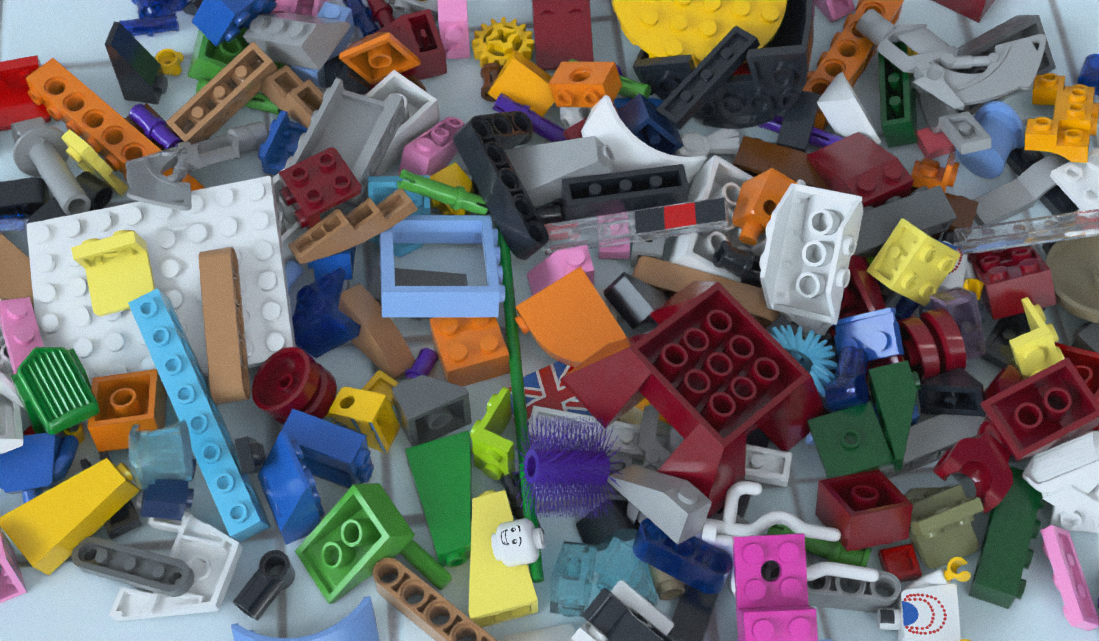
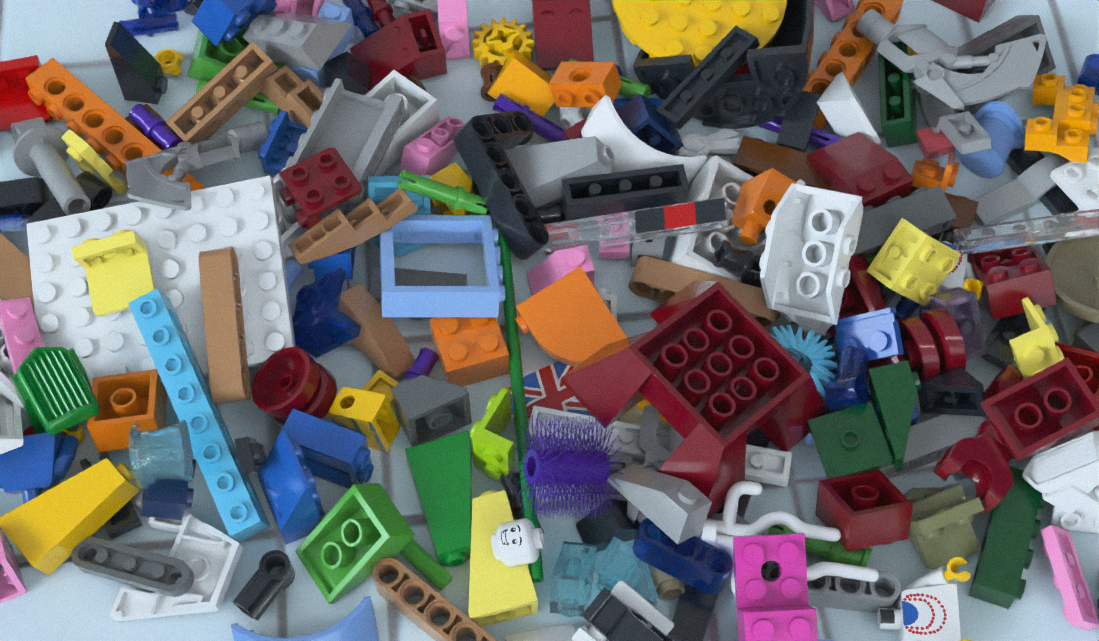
(378, 56): orange slope -> none
(634, 299): black slope -> none
(900, 562): red tile -> none

